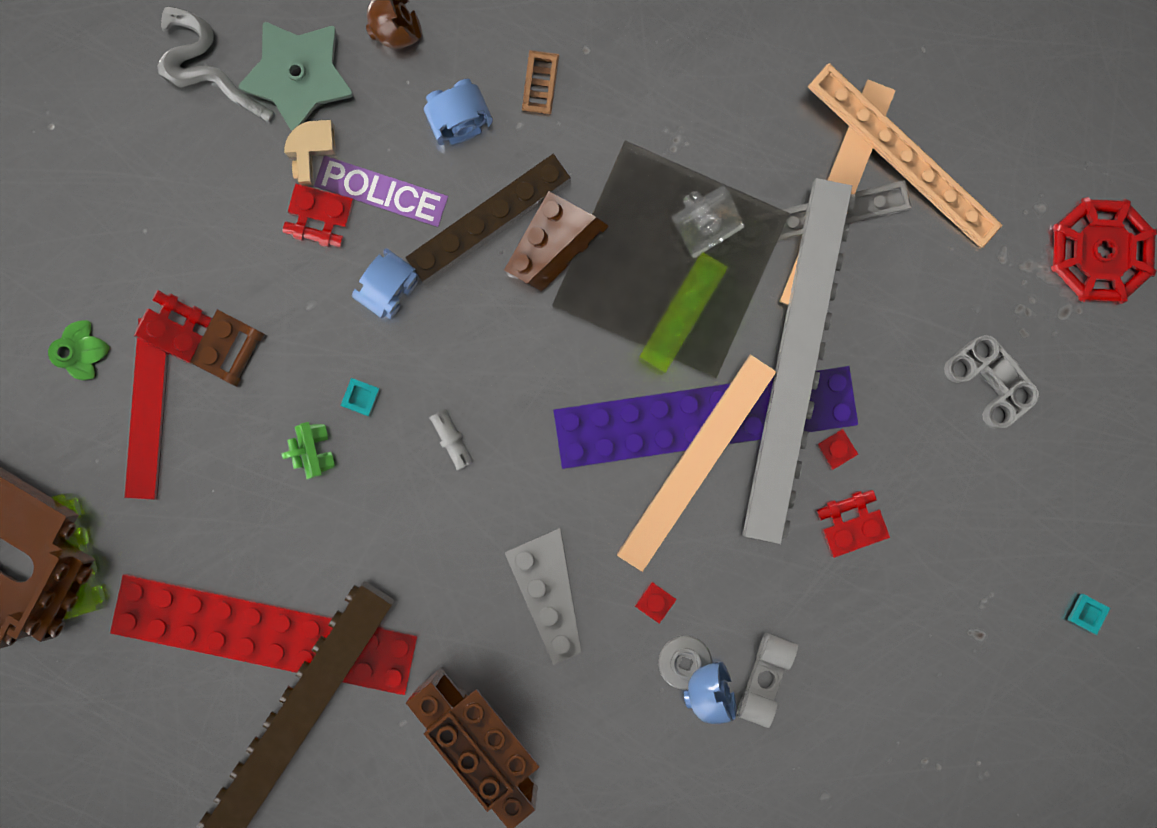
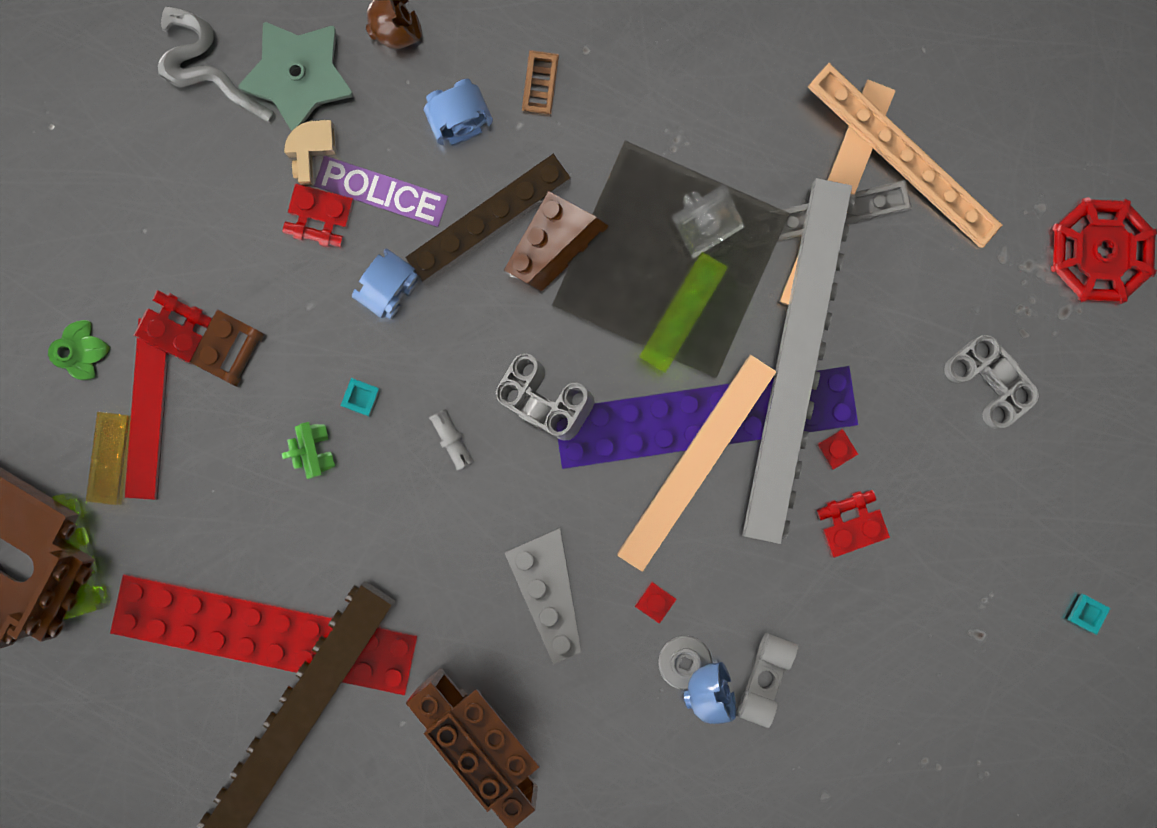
(107, 458): none -> clear yellow plate
(538, 409): none -> light grey beam

